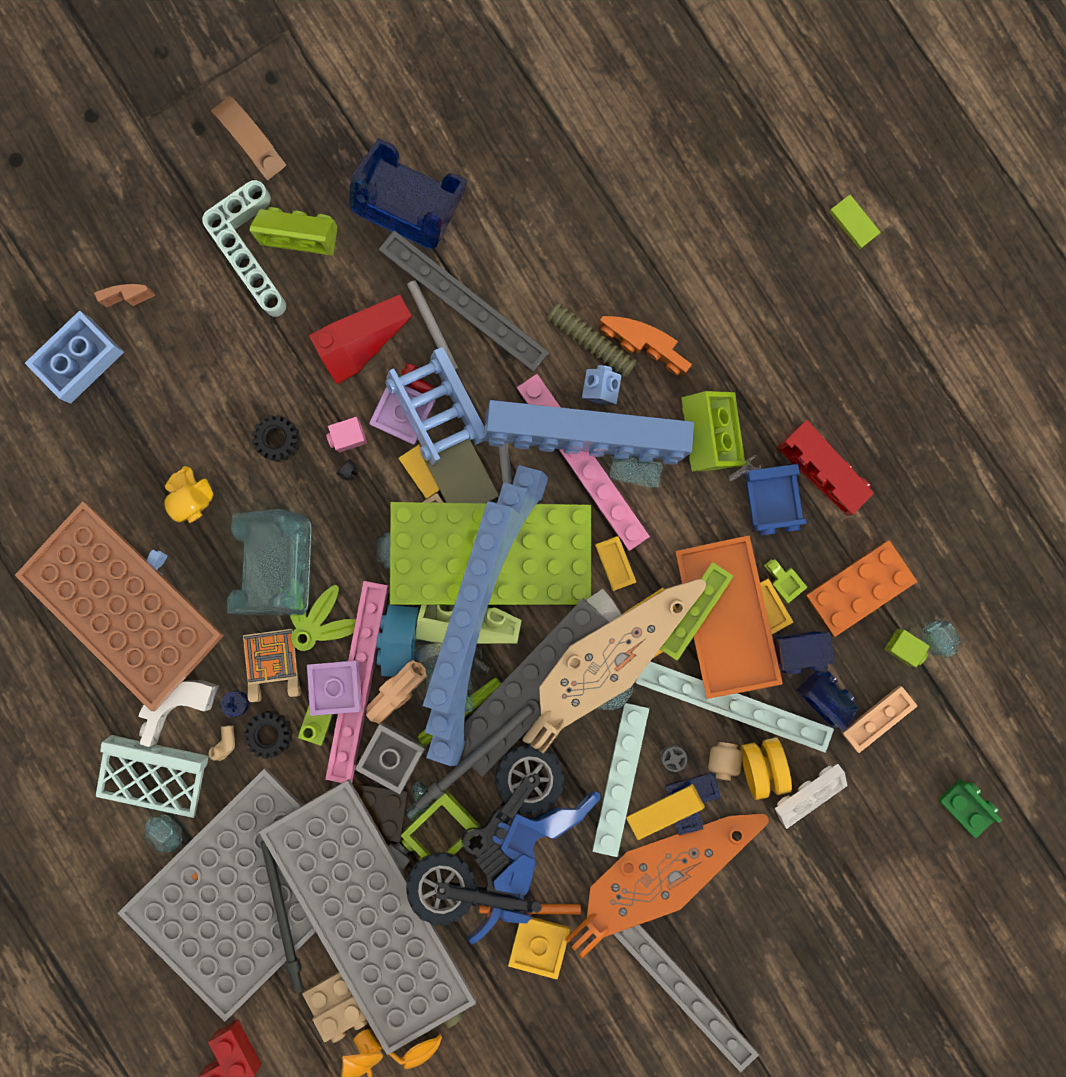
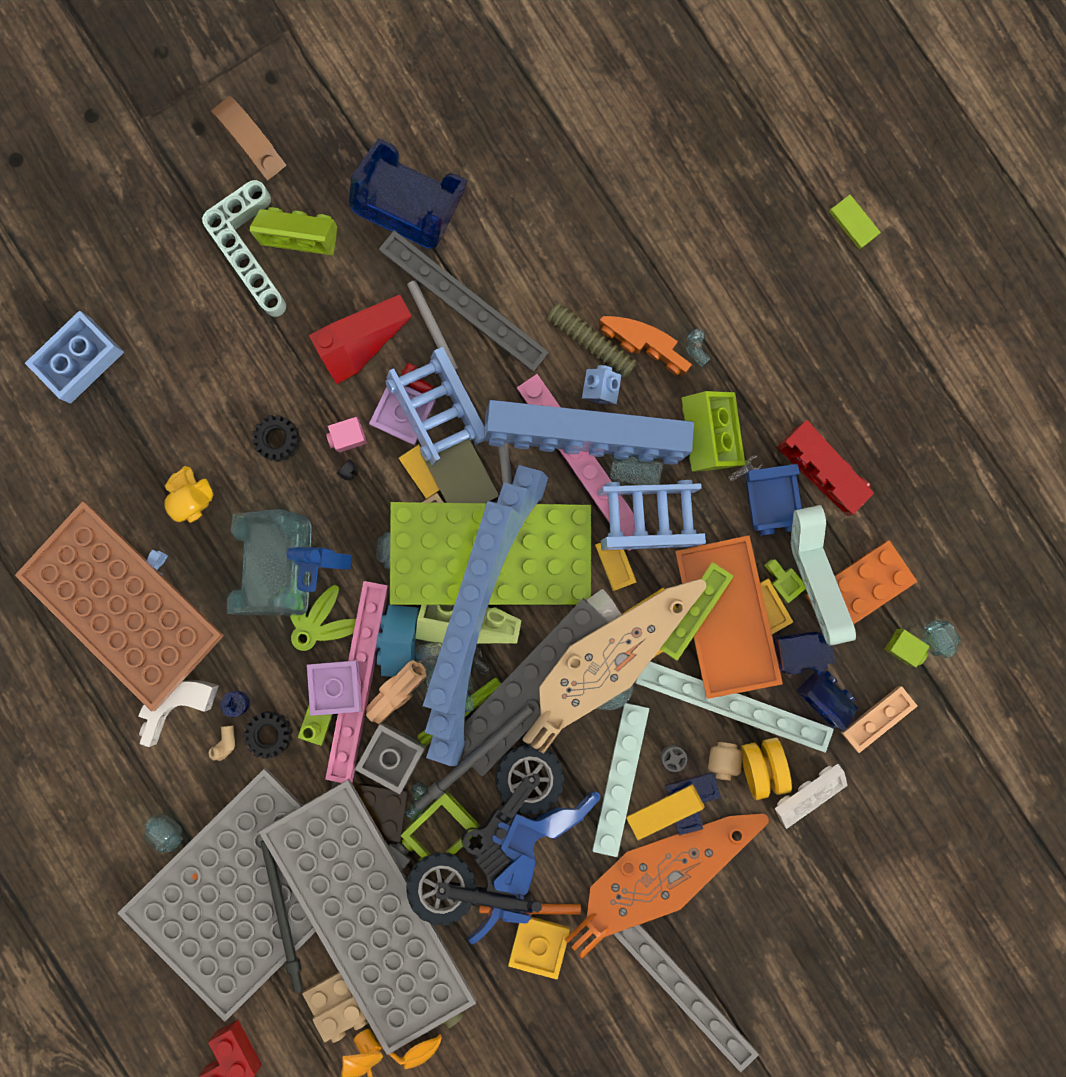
(131, 293): nougat slope -> none
(155, 755): light aqua fence -> none
(270, 659): flag -> none
(311, 558): none -> blue piece
(640, 537): none -> light blue fence
(694, 347): none -> clear light blue arm
(818, 577): none -> light aqua beam
(969, 808): green bracket -> none

